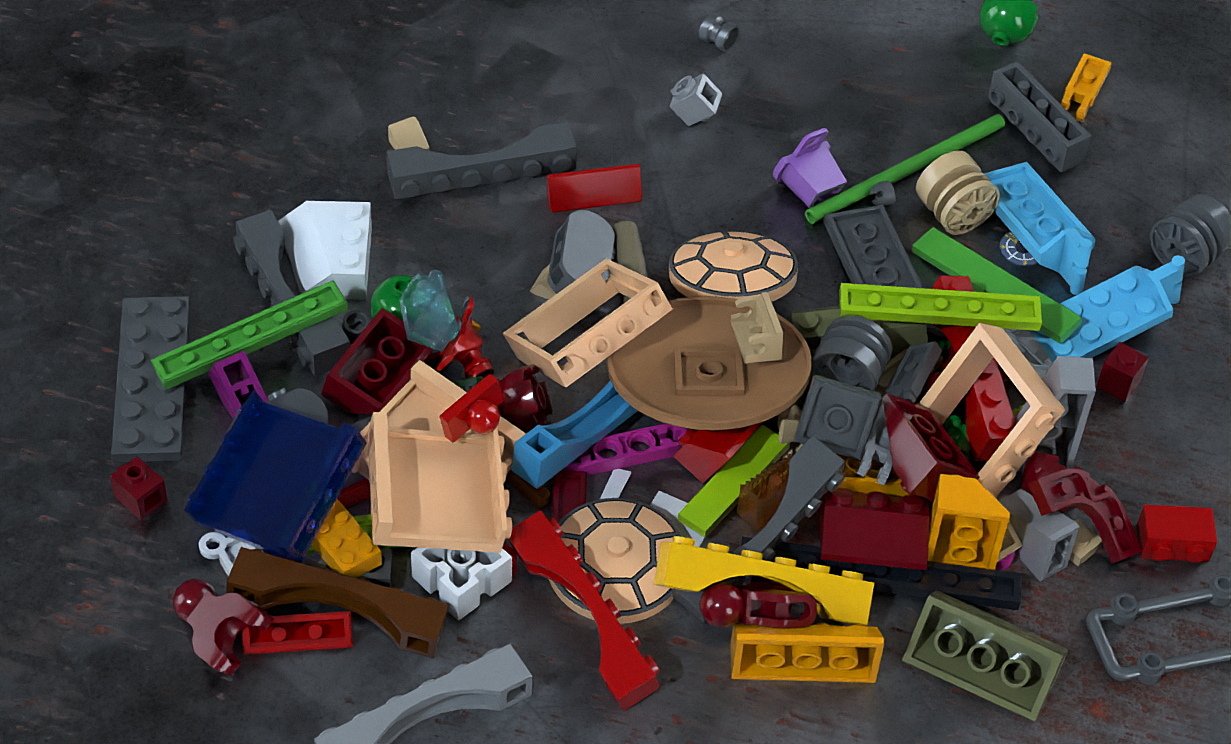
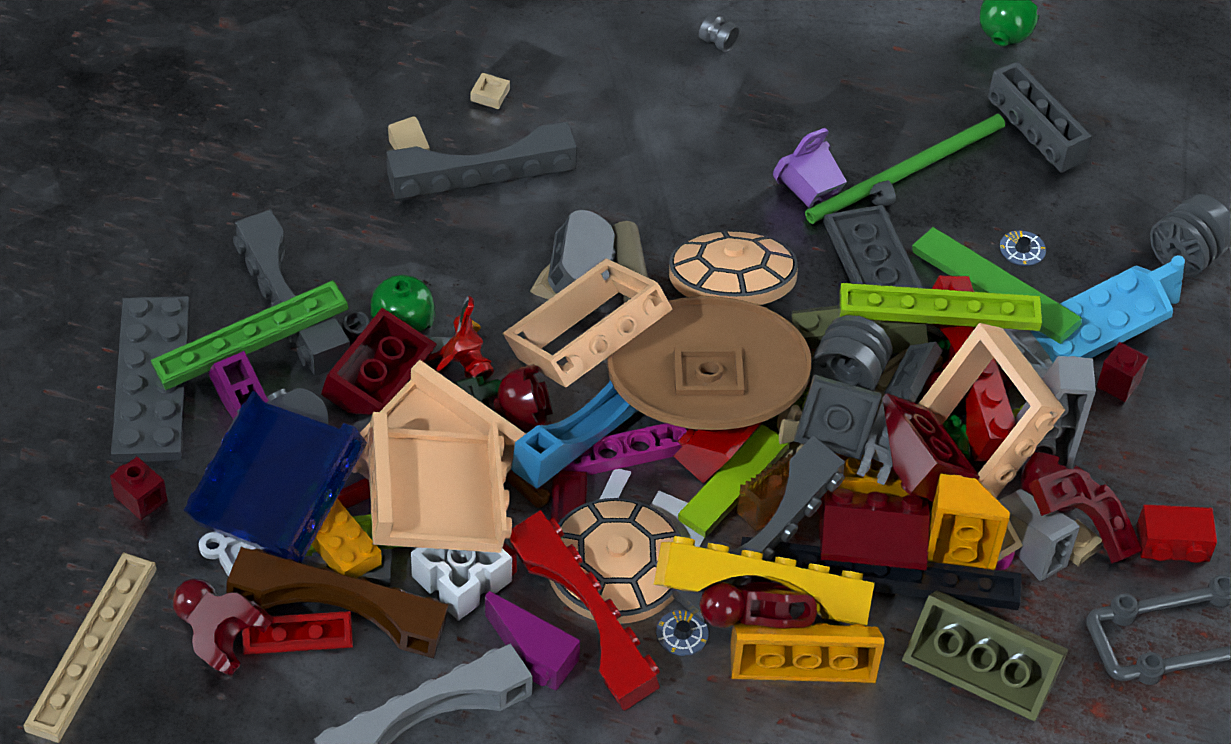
(90, 648): none -> tan tile
(330, 244): white wedge -> none
(429, 311): clear light blue slope -> none
(474, 410): red tile -> none
(490, 90): none -> tan plate
(541, 646): none -> magenta slope
(594, 188): red slope -> none
(682, 633): none -> sand blue piece
(695, 99): light grey brick -> none
(758, 329): tan hinge -> none
(957, 192): tan wheel -> none
(1043, 223): medium azure hinge -> none
(1085, 84): light orange hinge -> none

